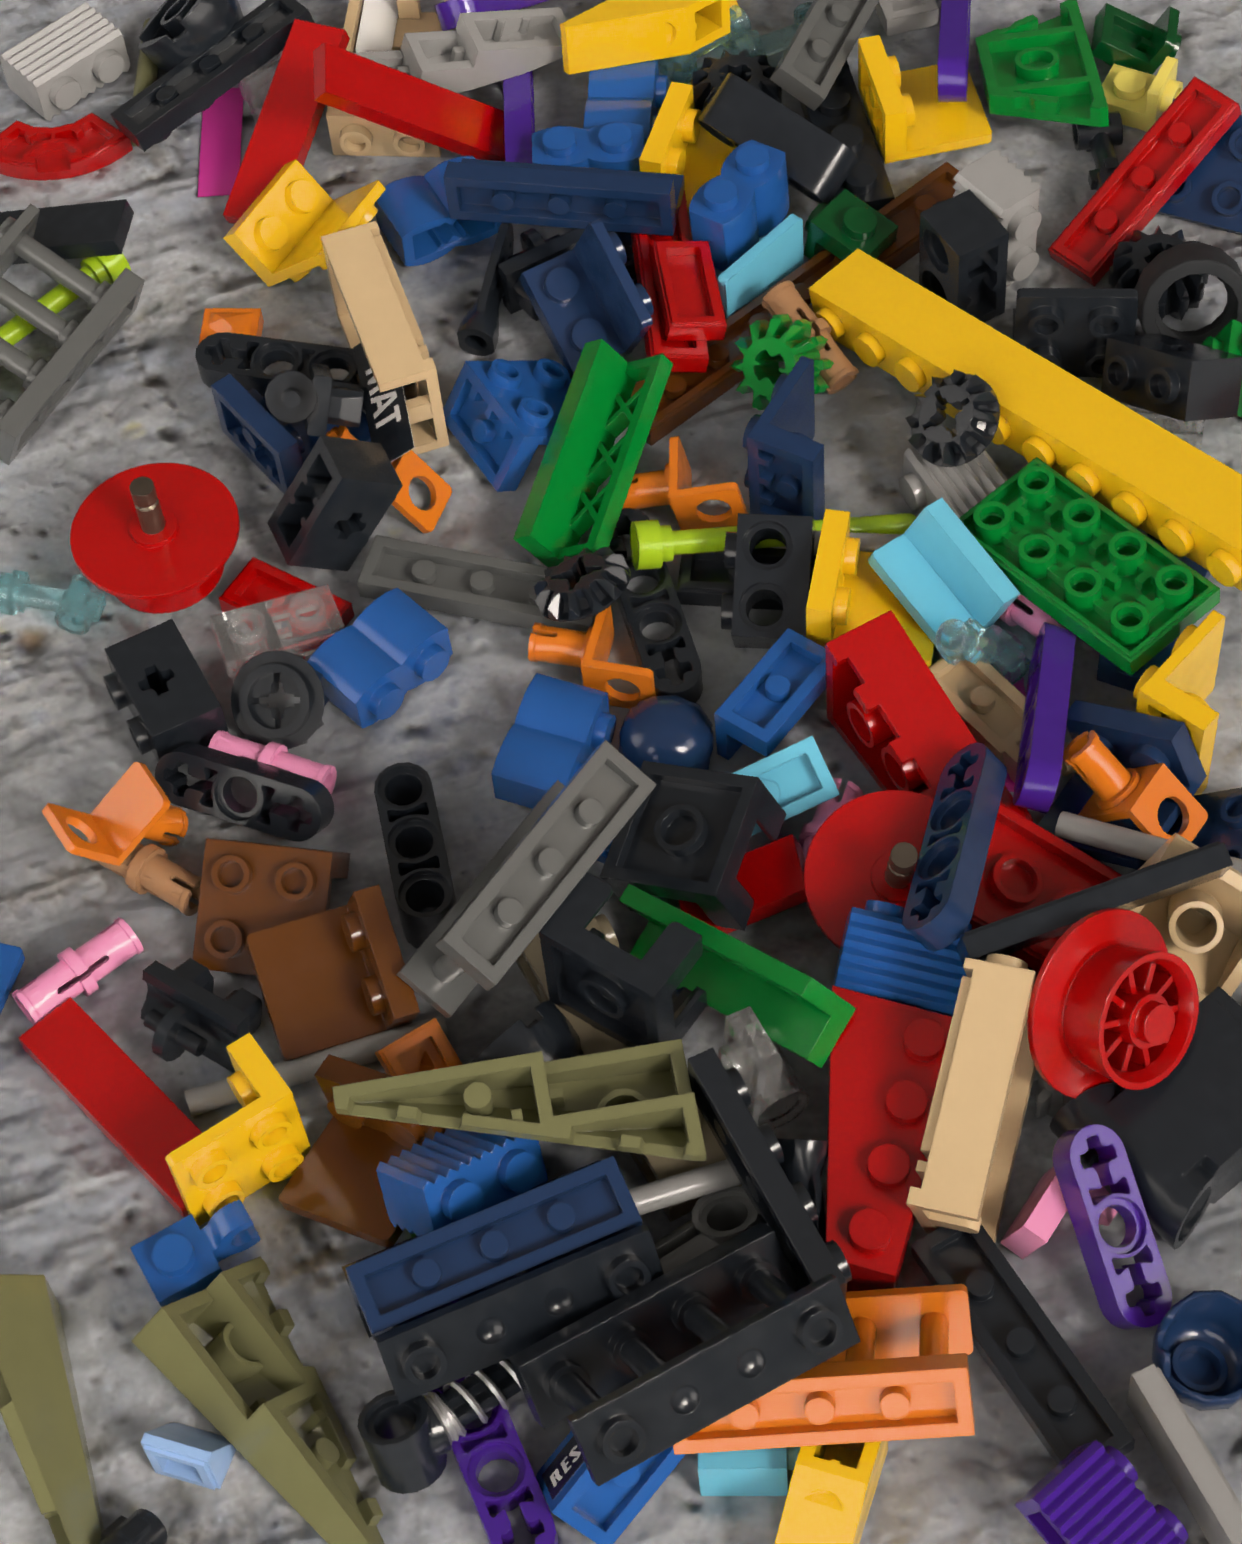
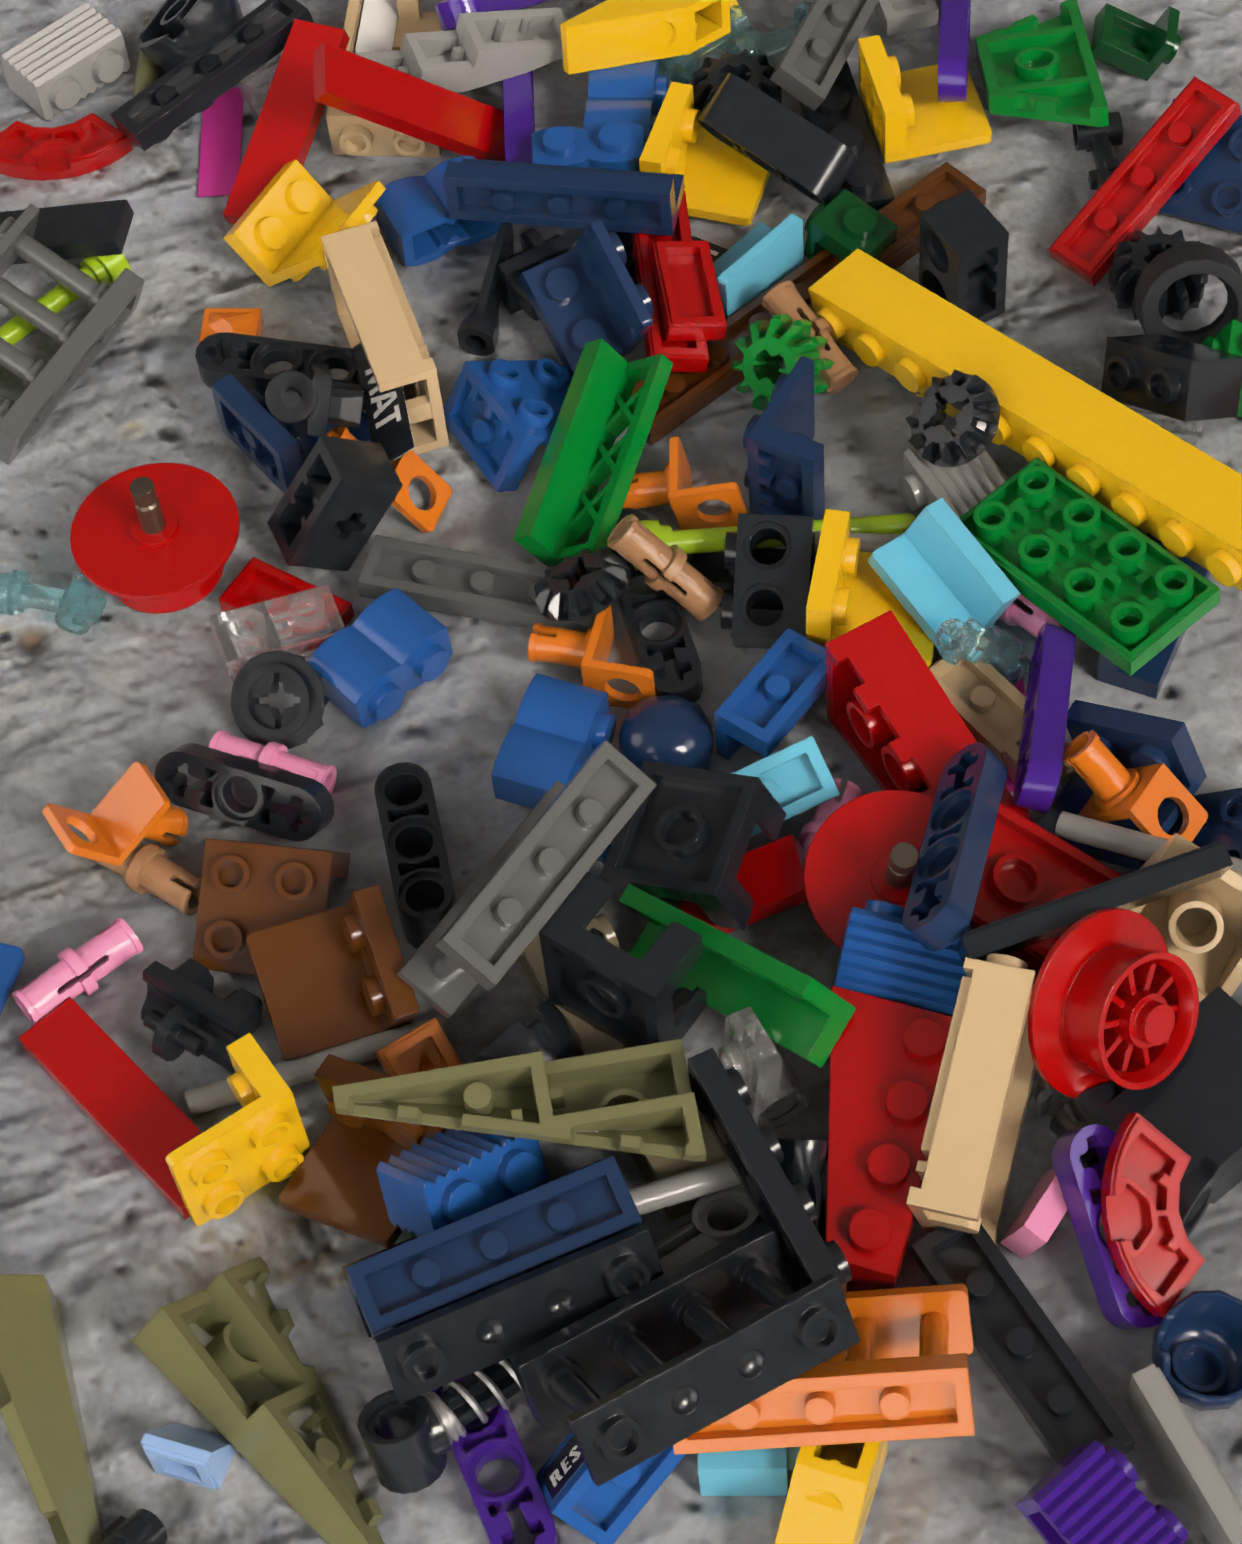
(163, 690): black brick -> none
(186, 1258): blue plate -> none
(665, 567): none -> medium nougat pin
(741, 202): blue brick -> none
(1012, 201): light grey brick -> none
(1073, 324): black bracket -> none
(1140, 95): light yellow bracket -> none
(1143, 1214): none -> tile
(1183, 683): yellow bracket -> none

